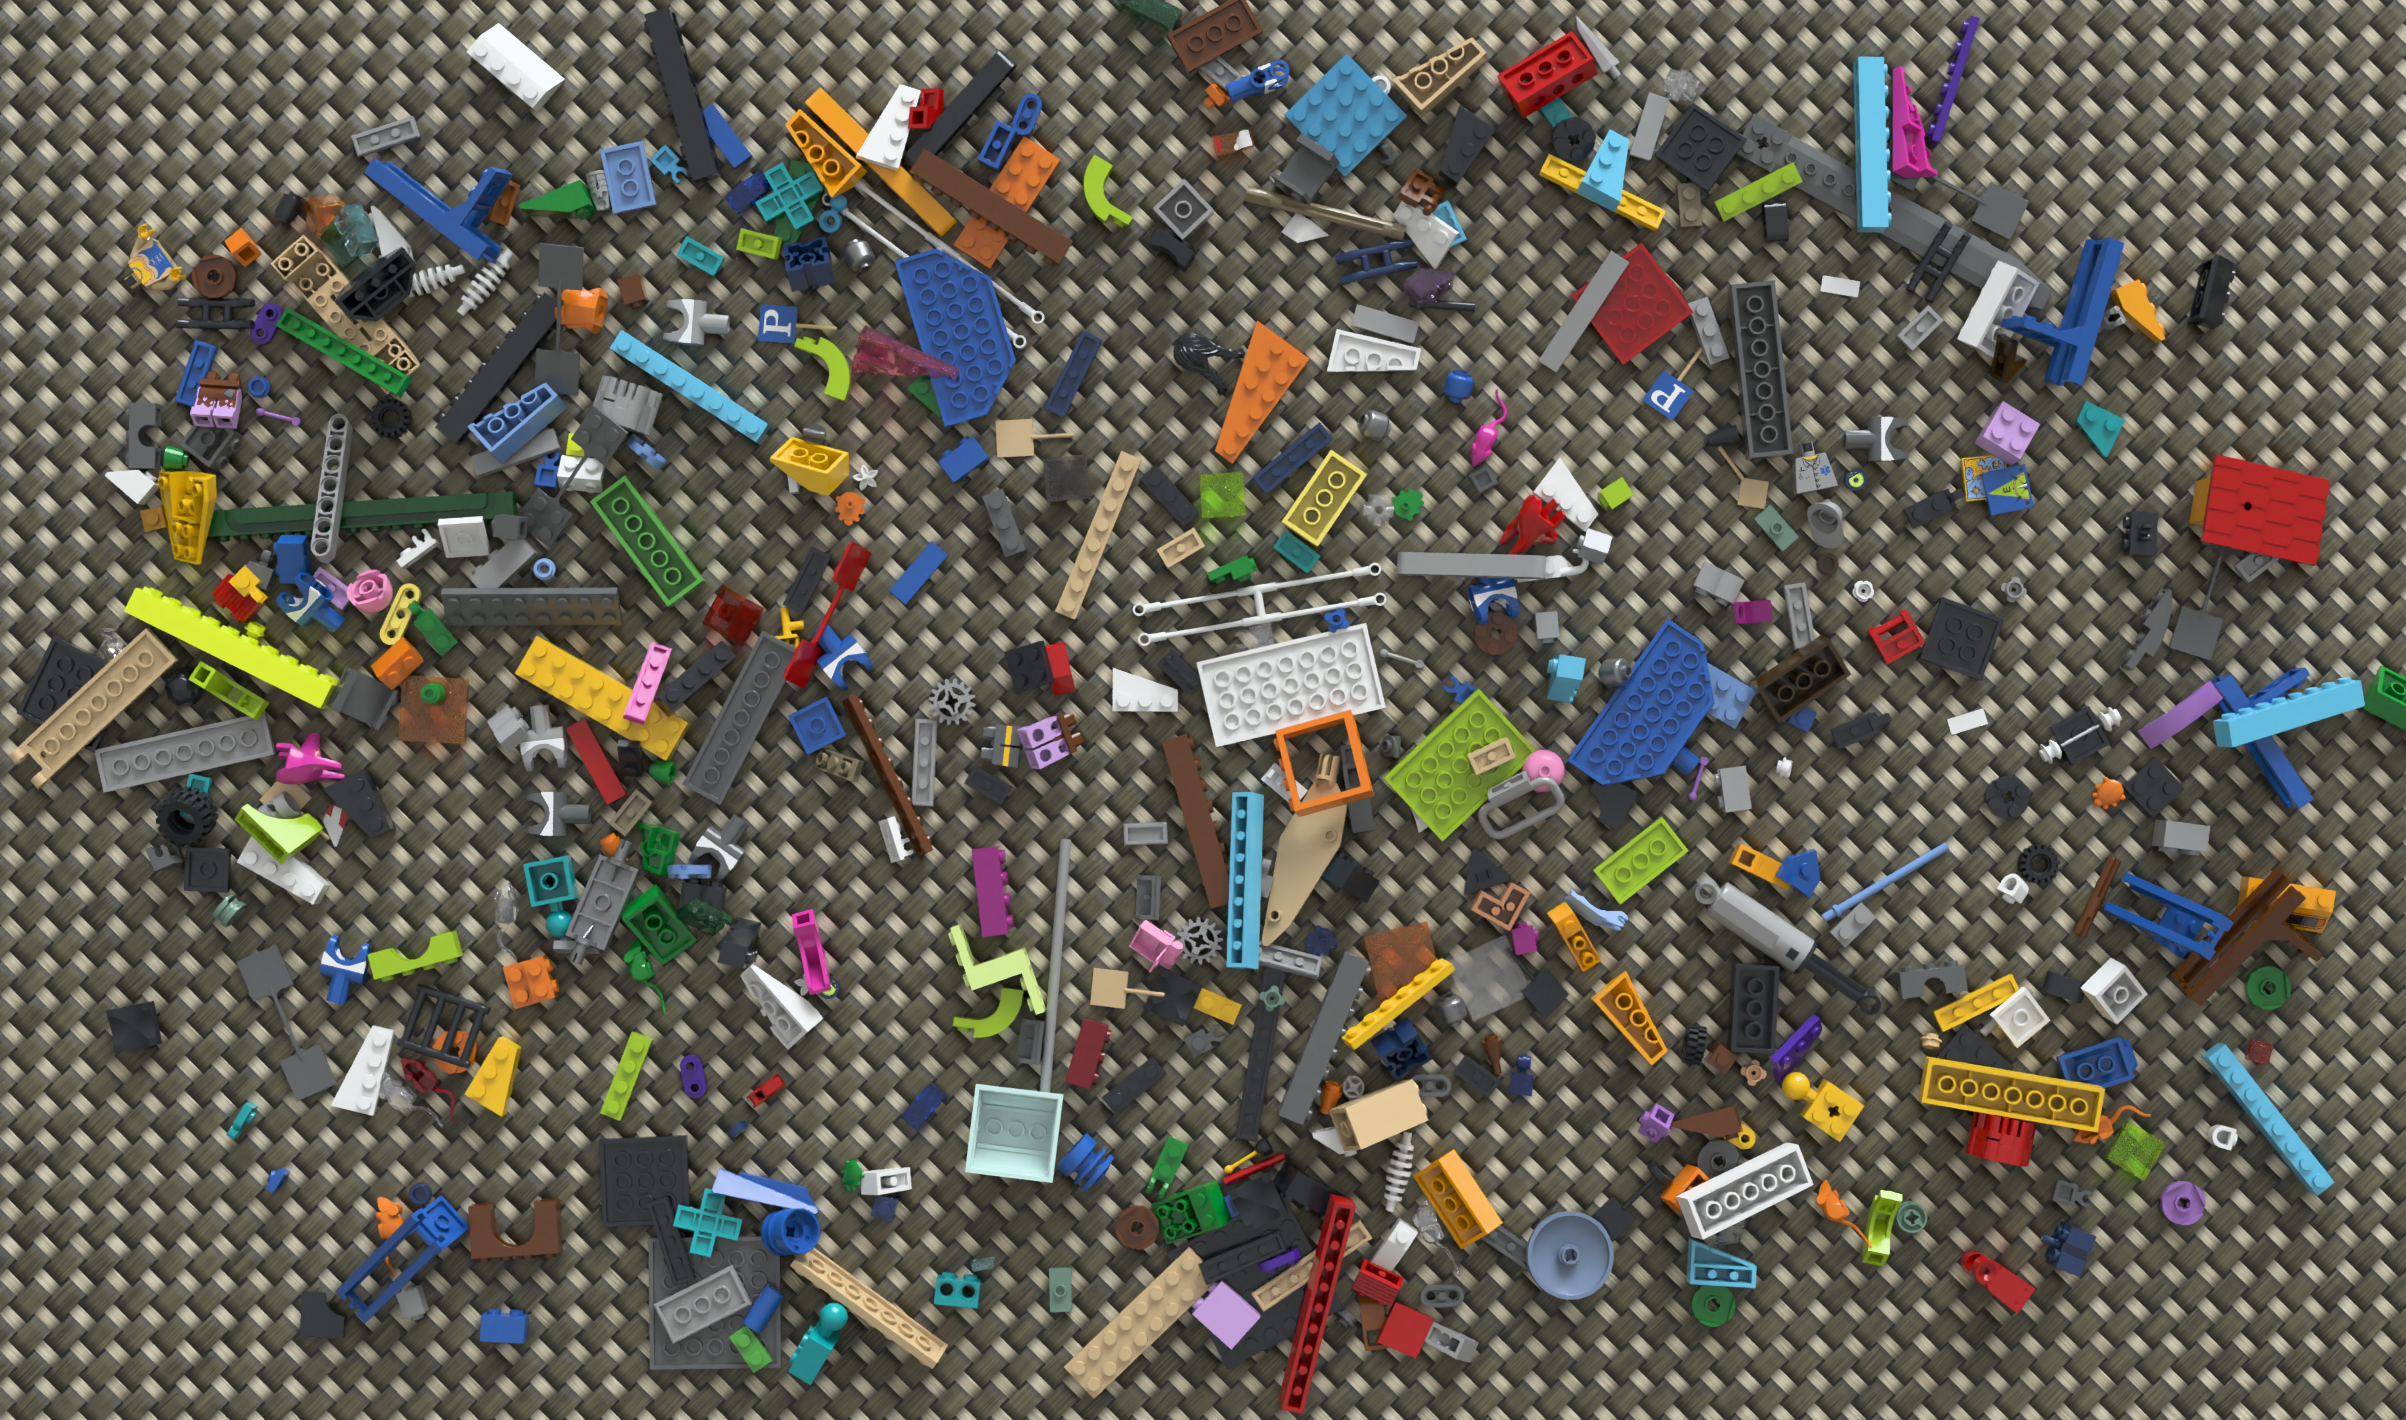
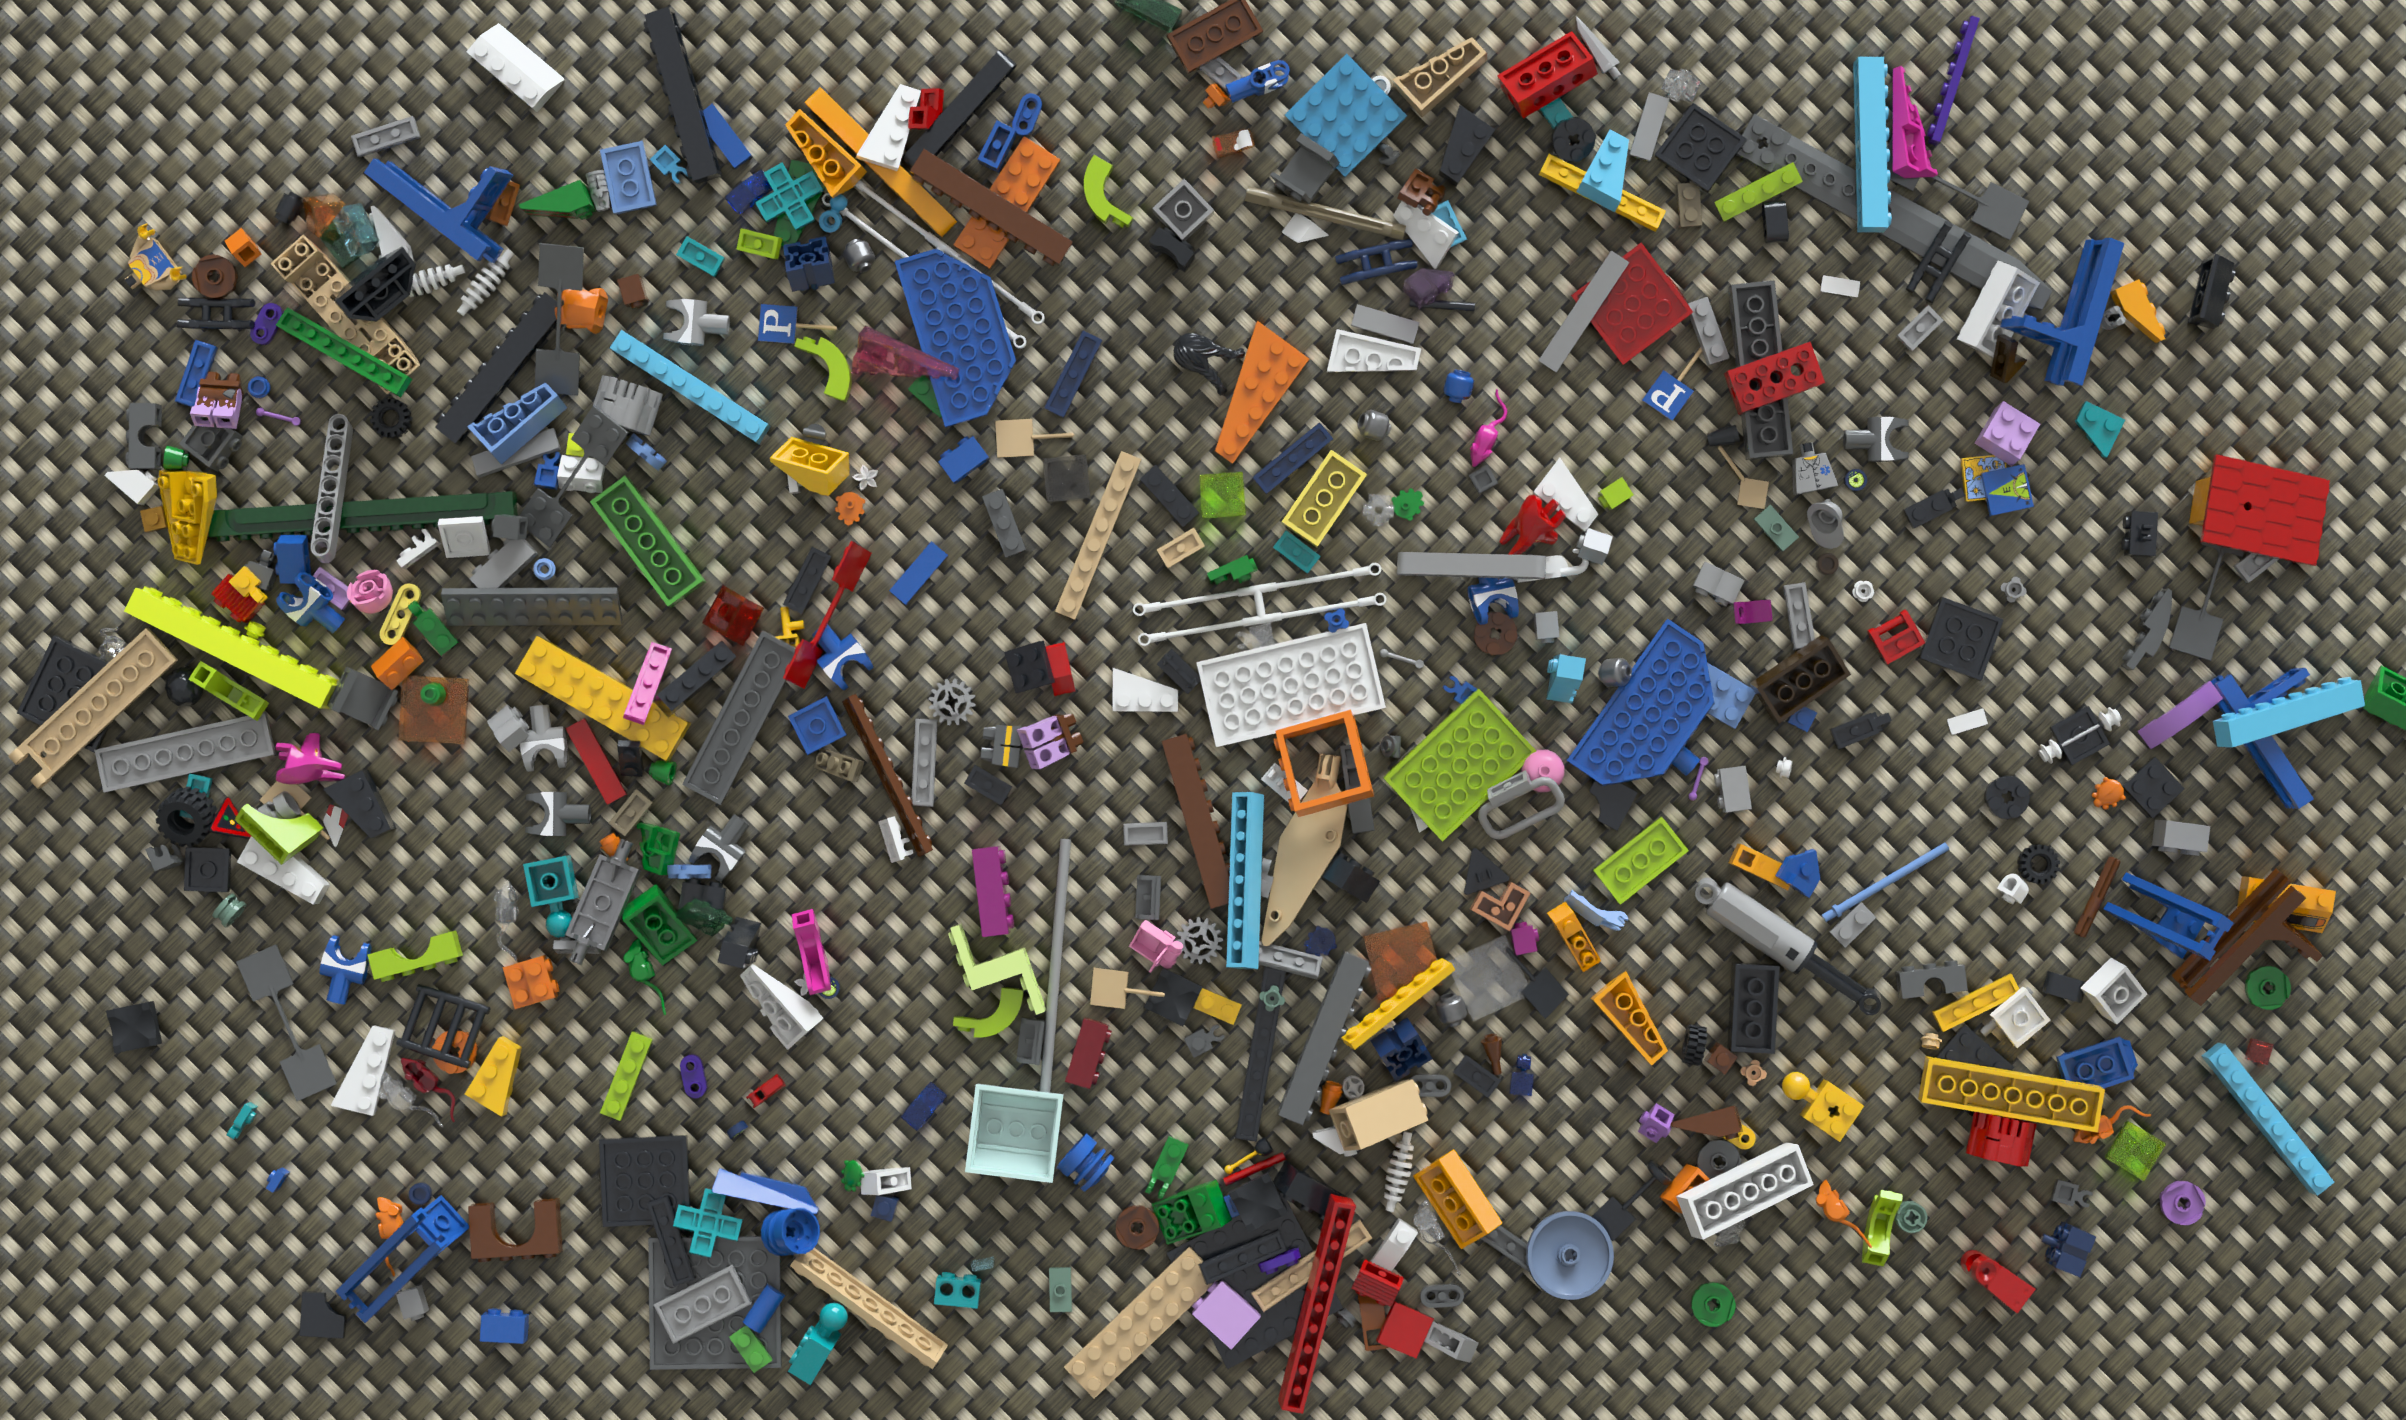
(225, 823): none -> piece
(1134, 1085): black plate -> none
(1491, 755): tan plate -> none
(1718, 1268): medium azure wedge -> none
(1779, 364): none -> red brick
(1794, 1048): dark purple wing -> none
(2222, 1136): white plate -> none

